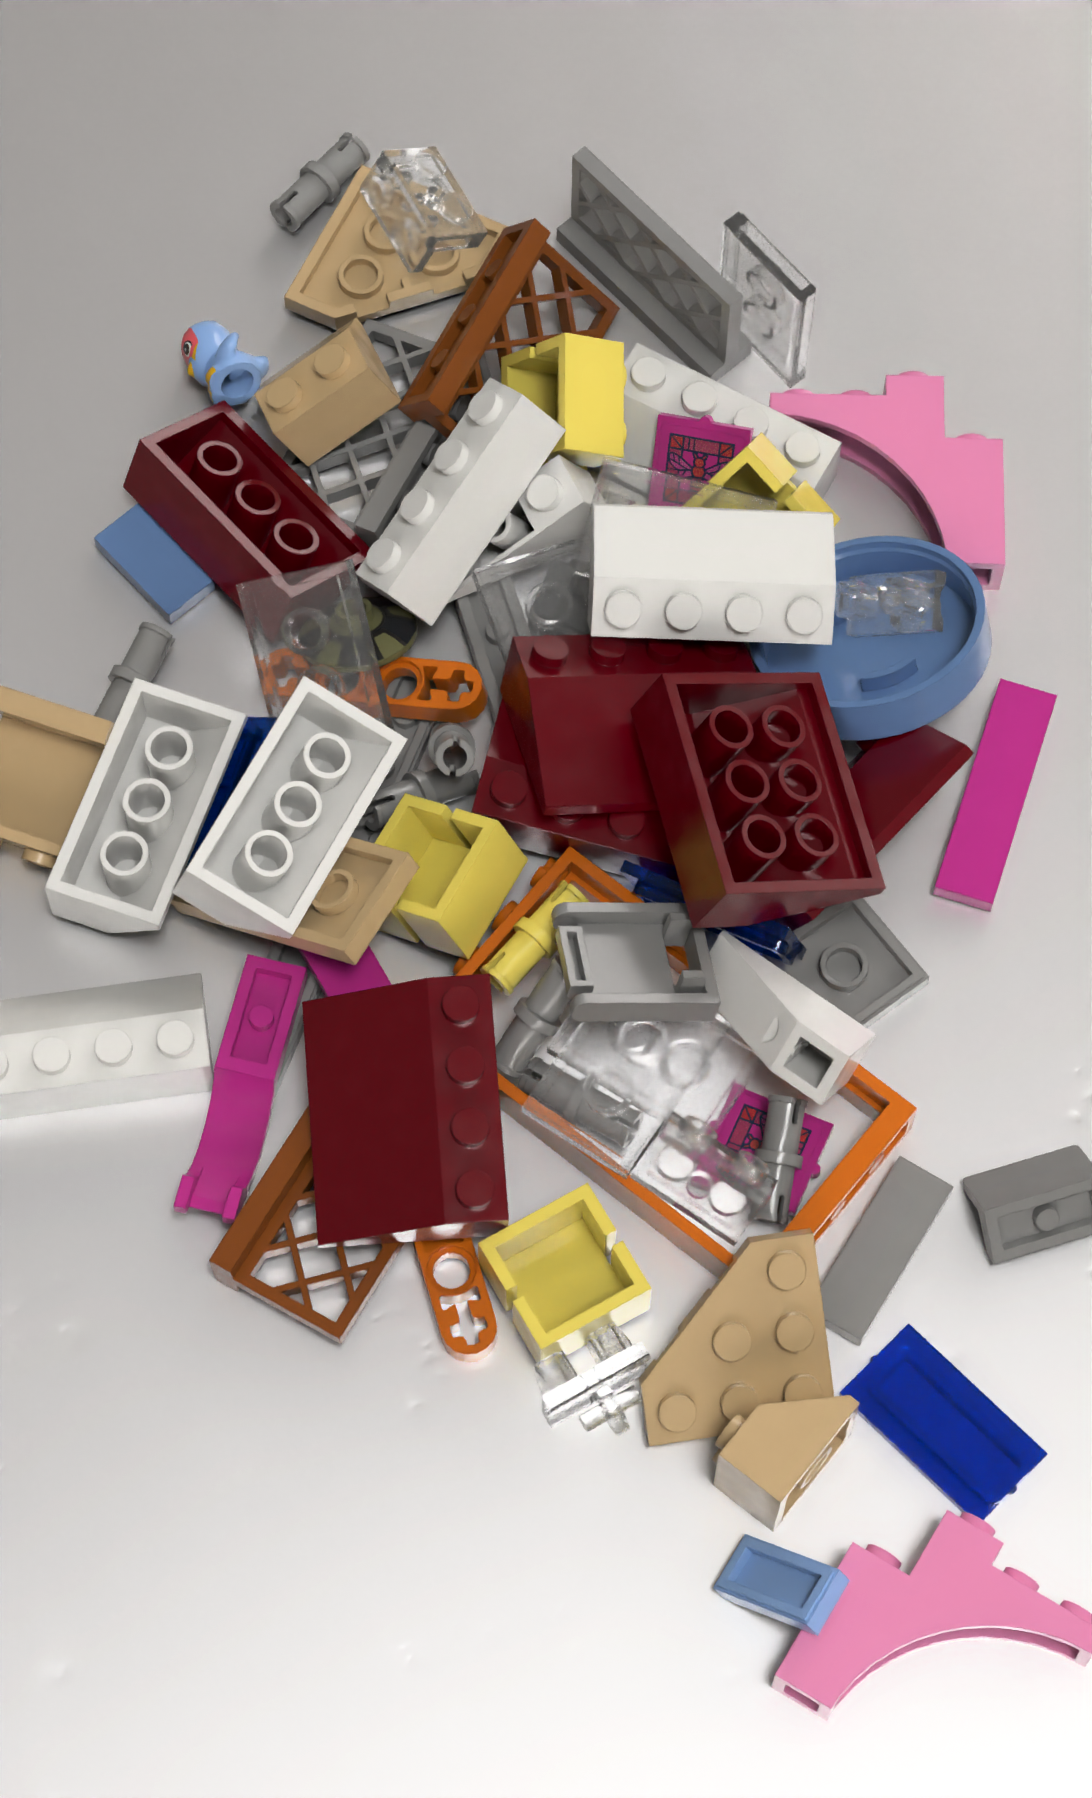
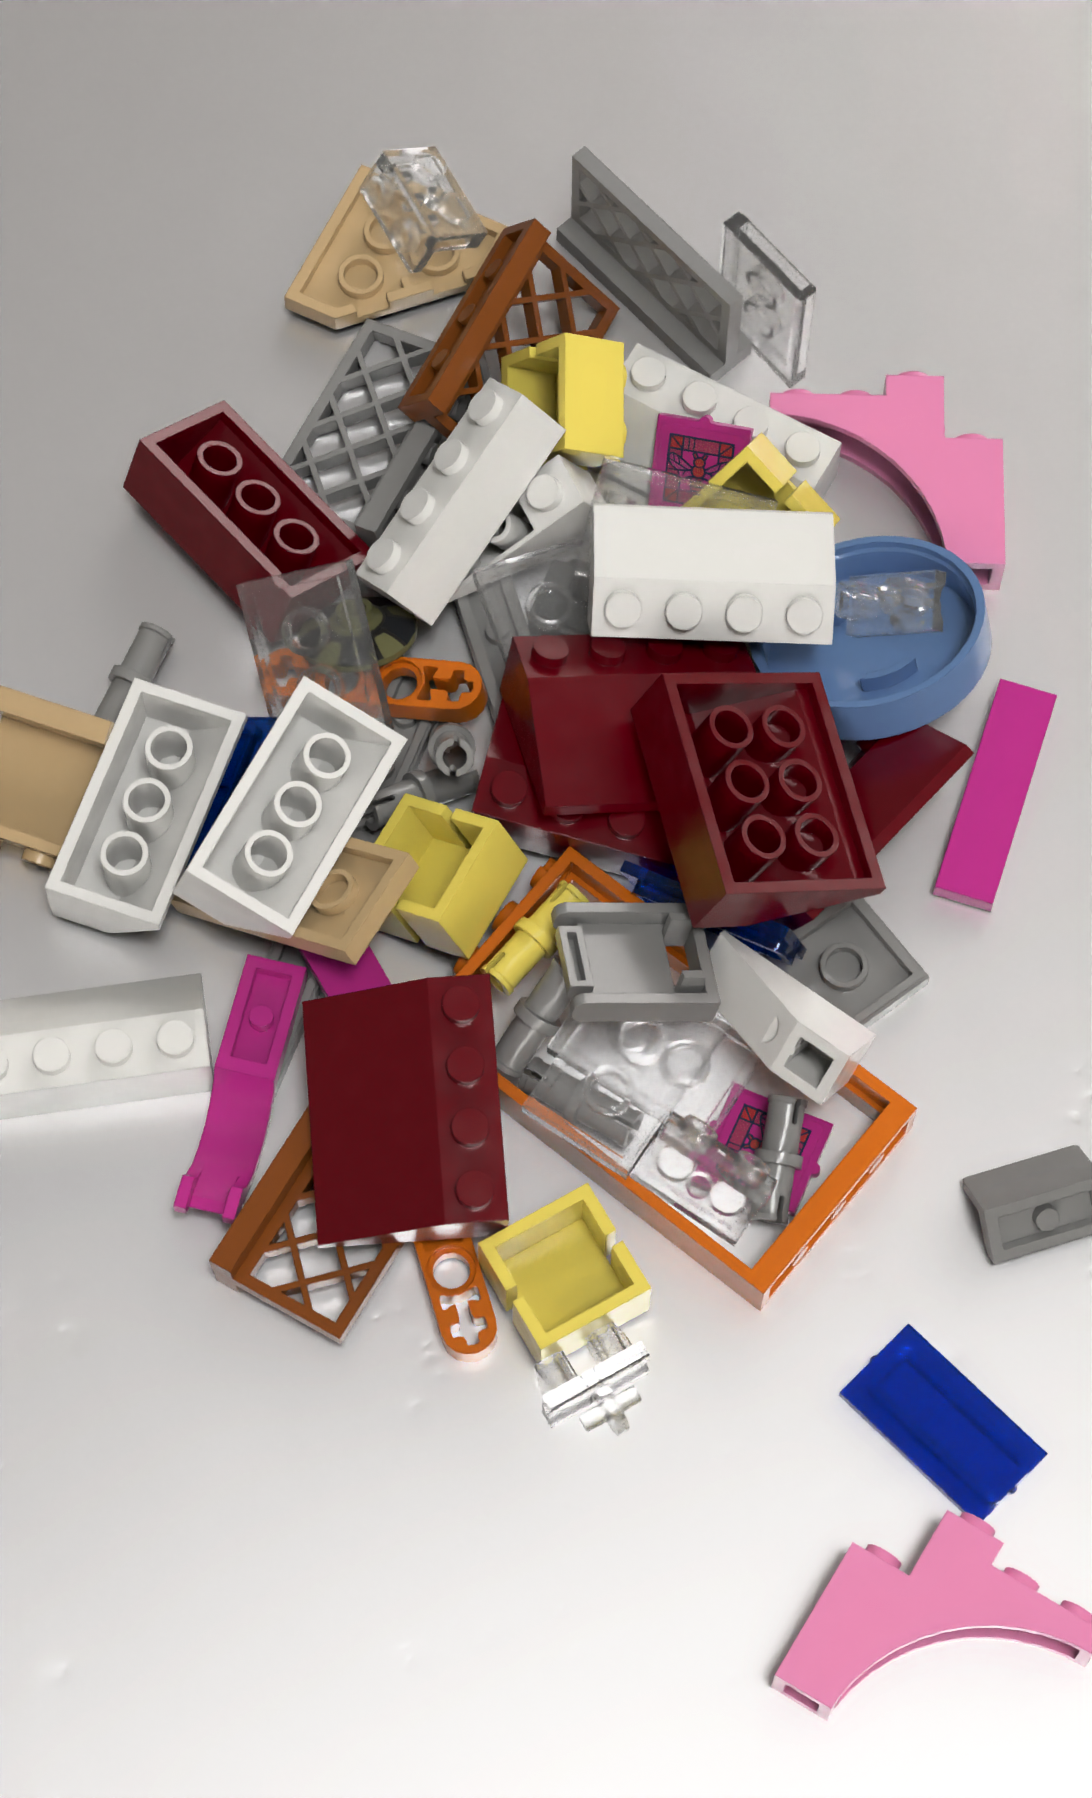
(154, 563): medium blue tile -> none
(219, 365): light blue animal -> none
(319, 182): light grey pin -> none
(327, 394): tan slope -> none
(743, 1343): tan plate -> none
(780, 1452): tan slope -> none
(781, 1584): light blue tile -> none
(881, 1248): light grey tile -> none

